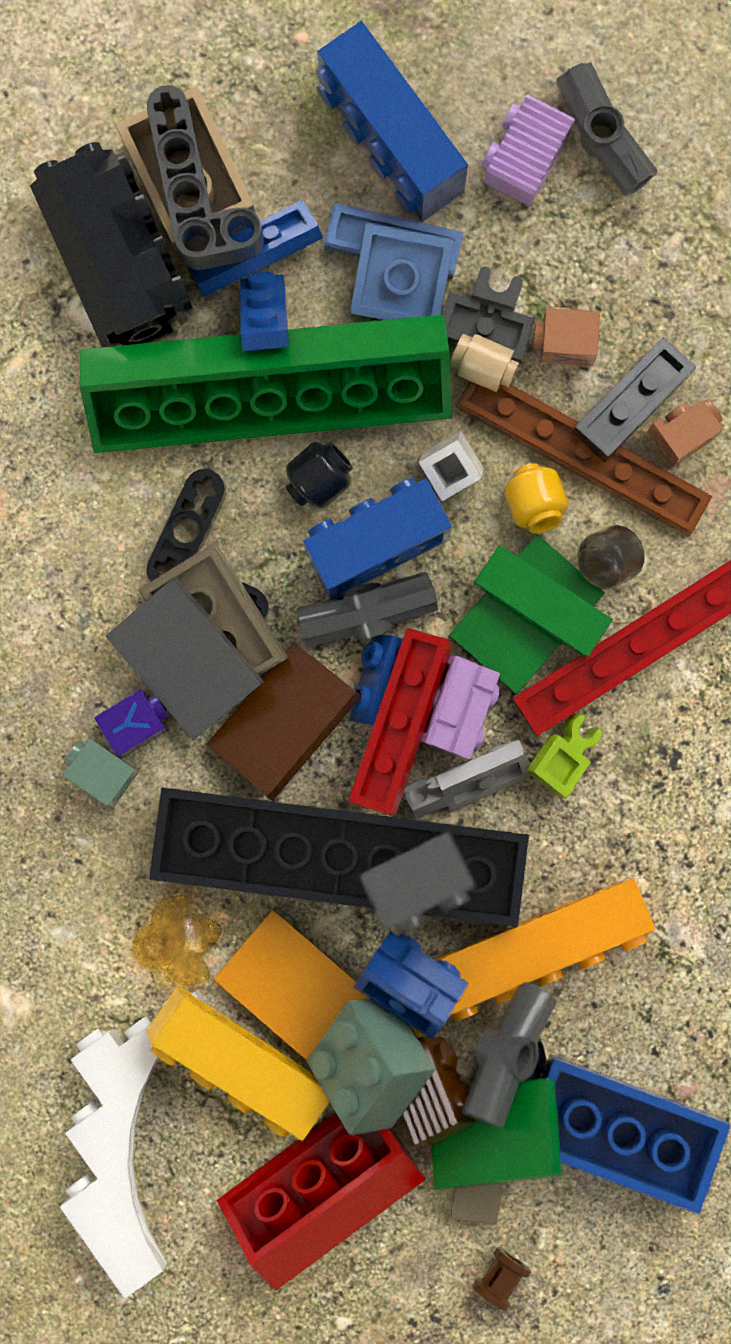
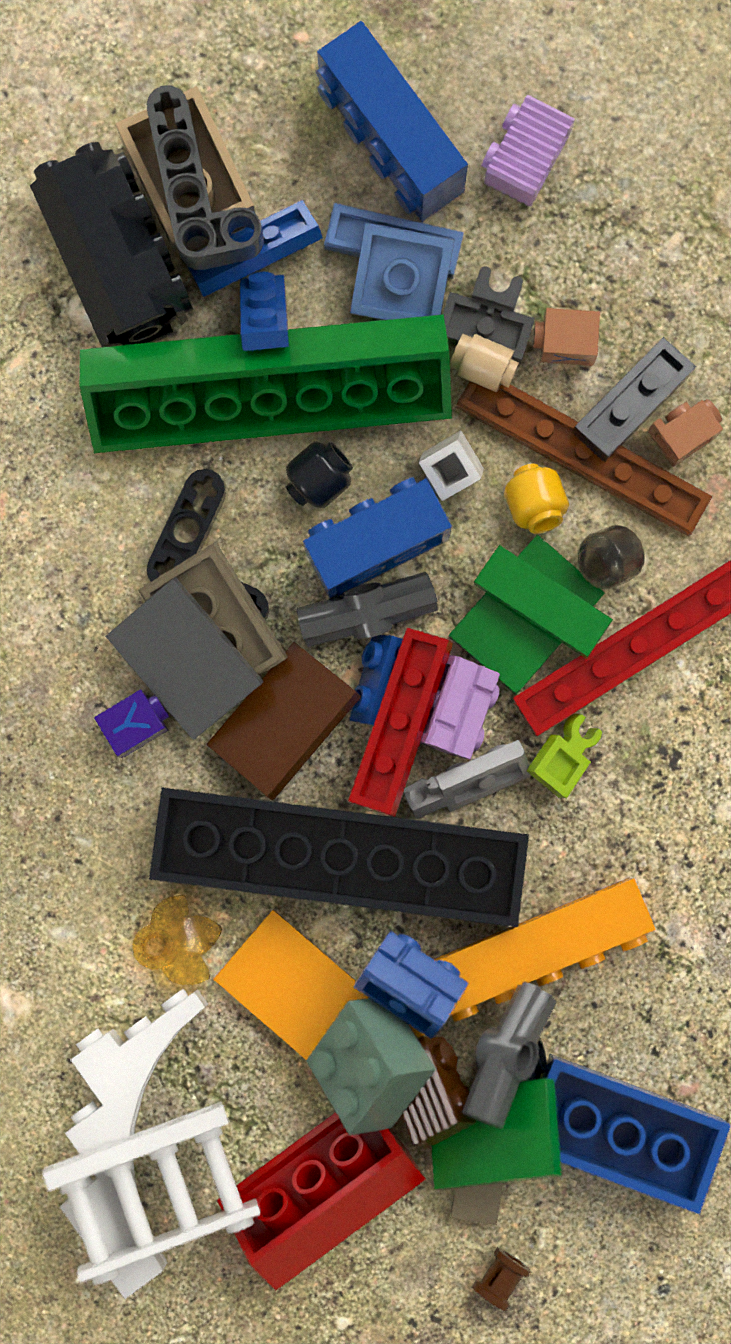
(99, 772): sand green brick -> none
(117, 1161): none -> white fence
(237, 1063): yellow brick -> none
(417, 882): dark grey brick -> none
(590, 107): dark grey piece -> none

